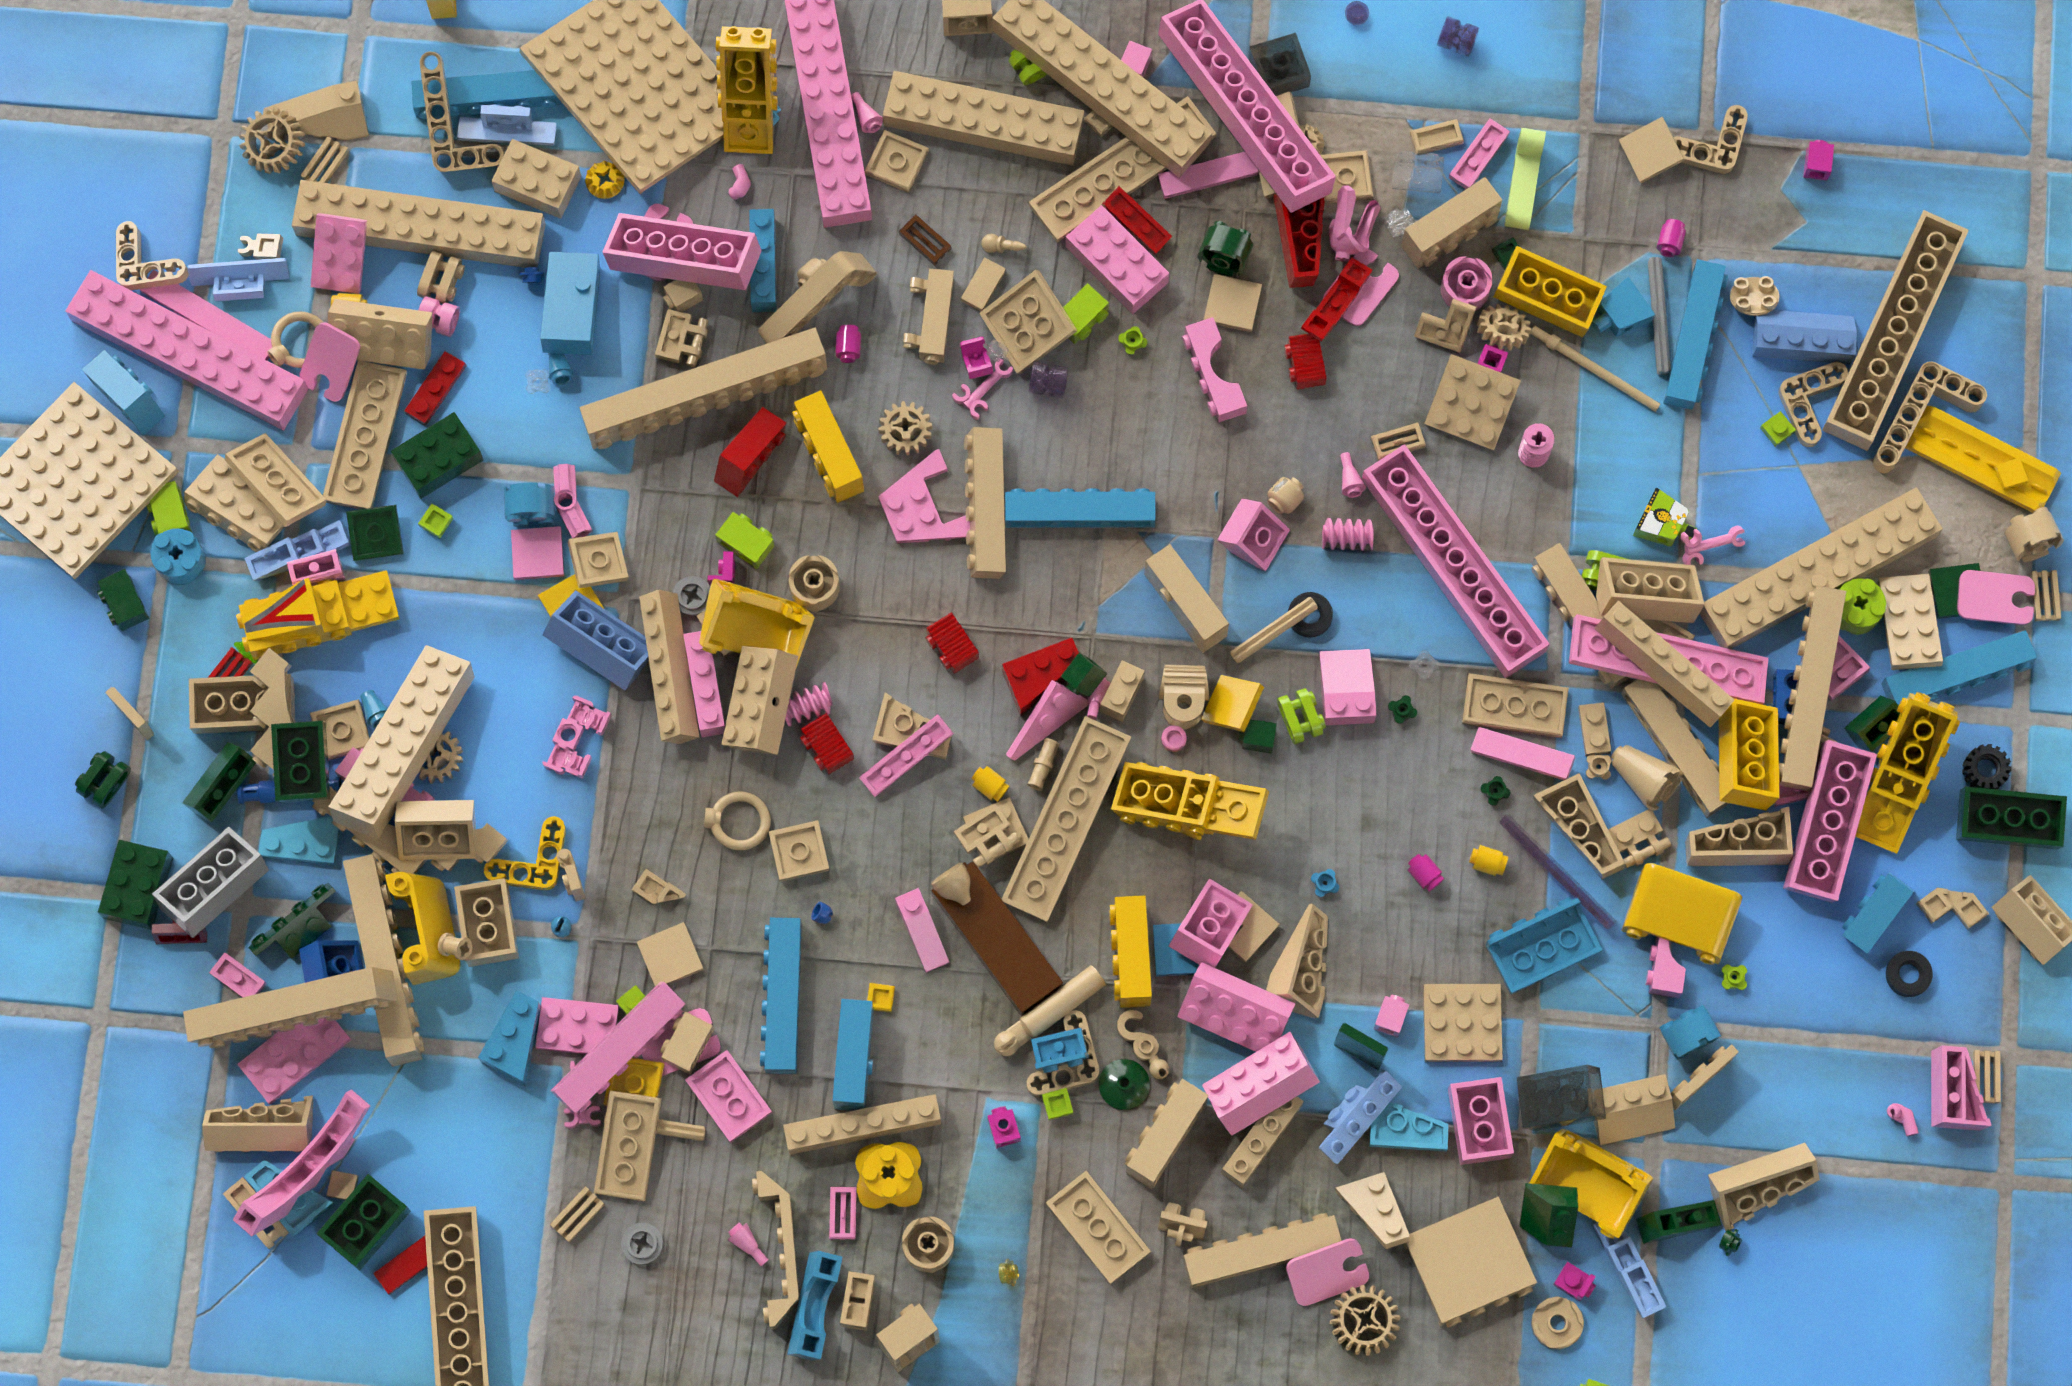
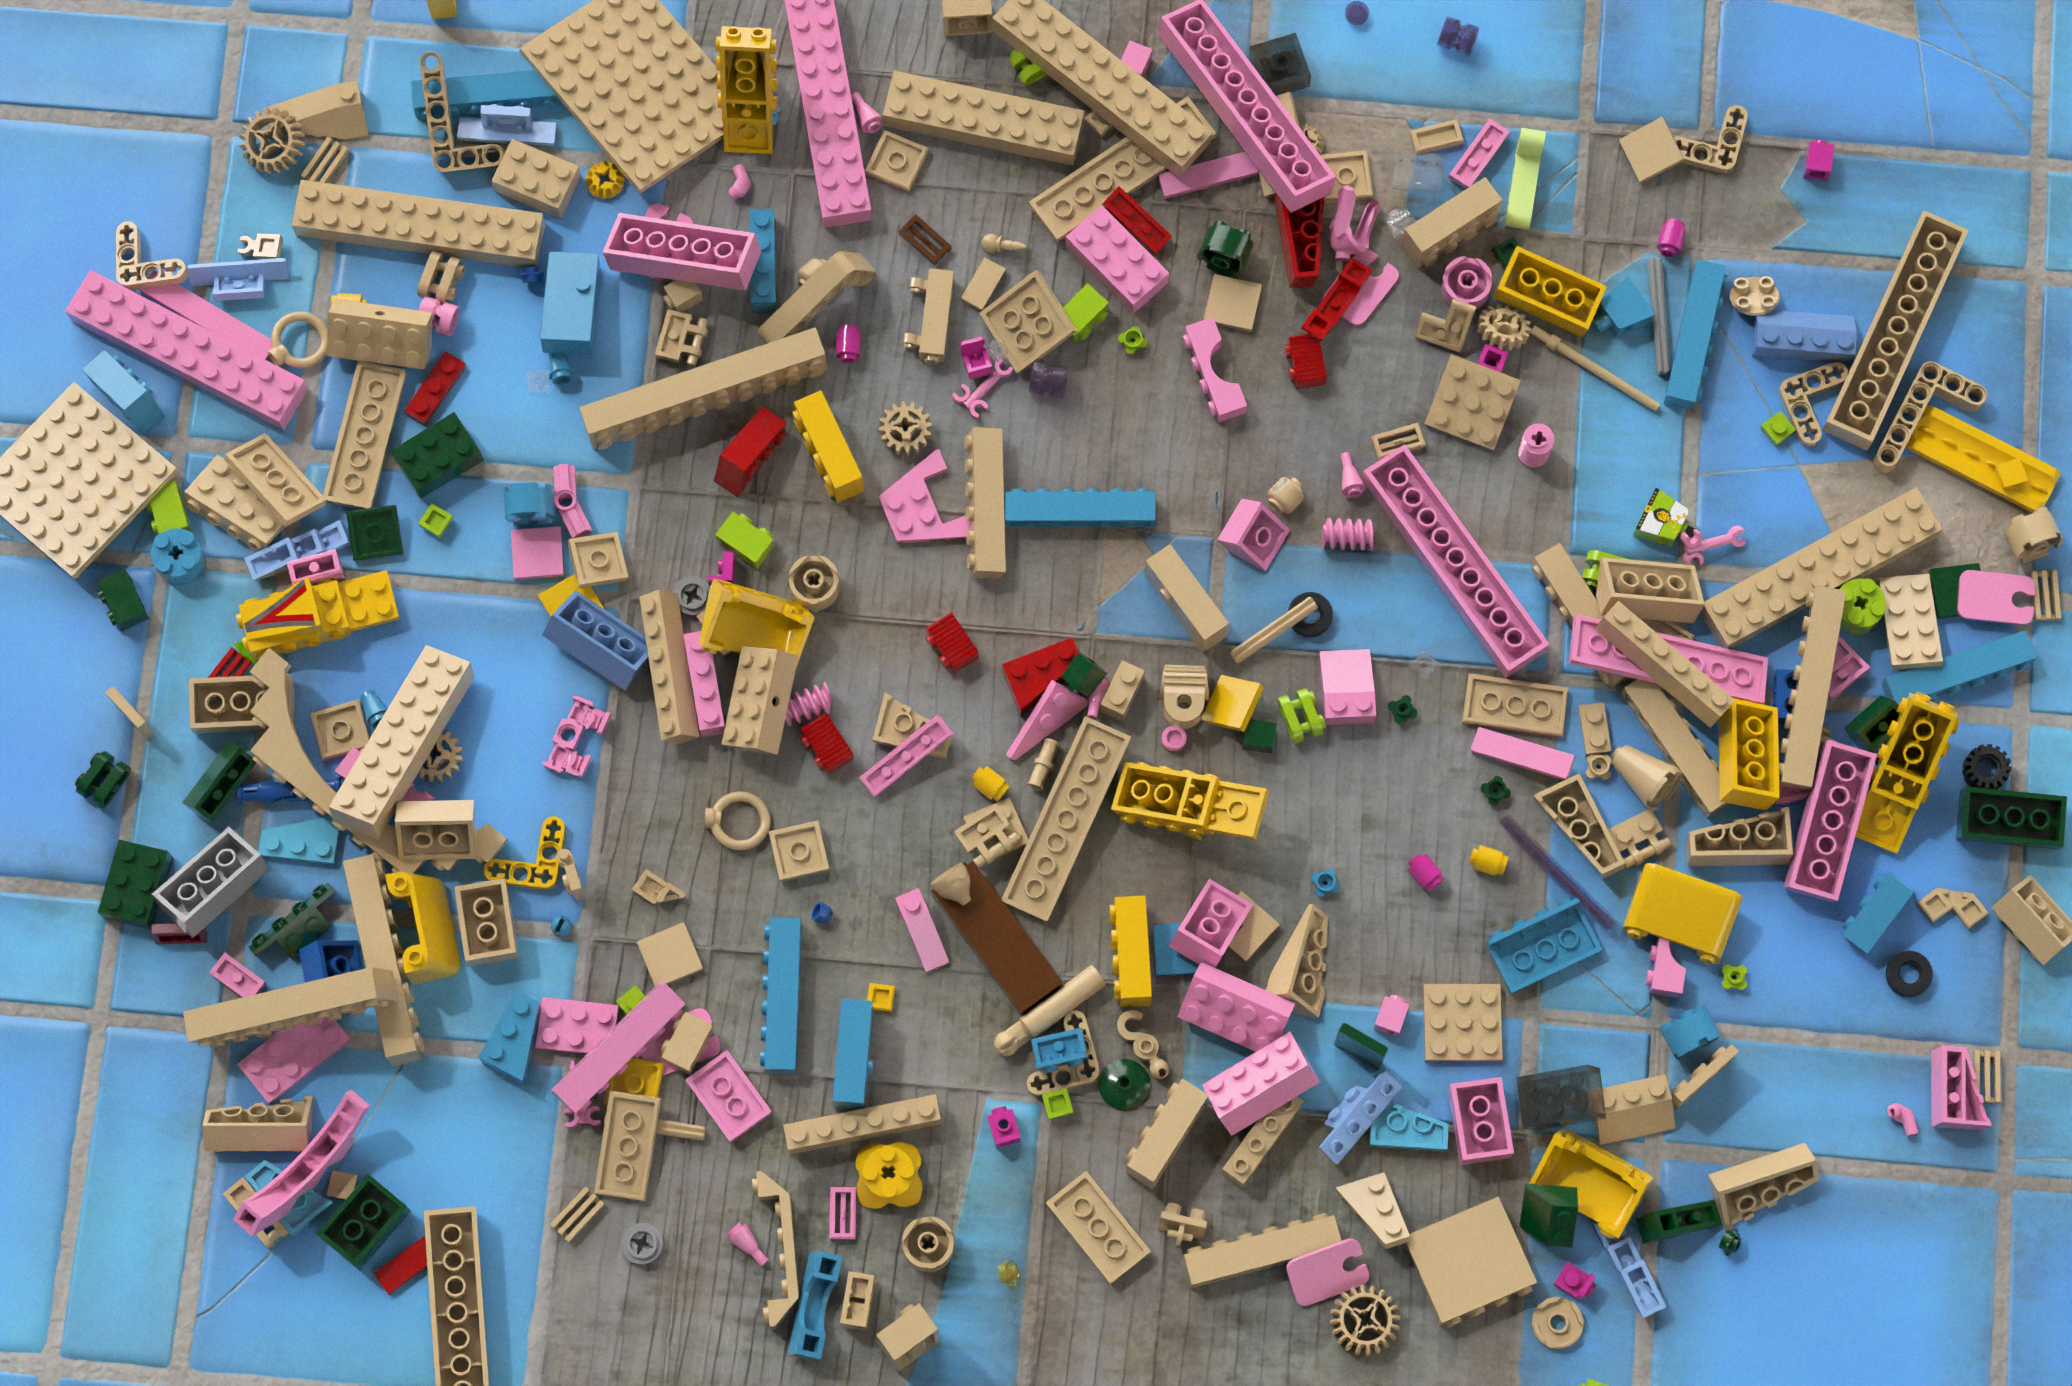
(300, 761): dark green brick -> none
(332, 355): bright pink piece -> none
(338, 253): bright pink plate -> none
(450, 945): tan bush -> none

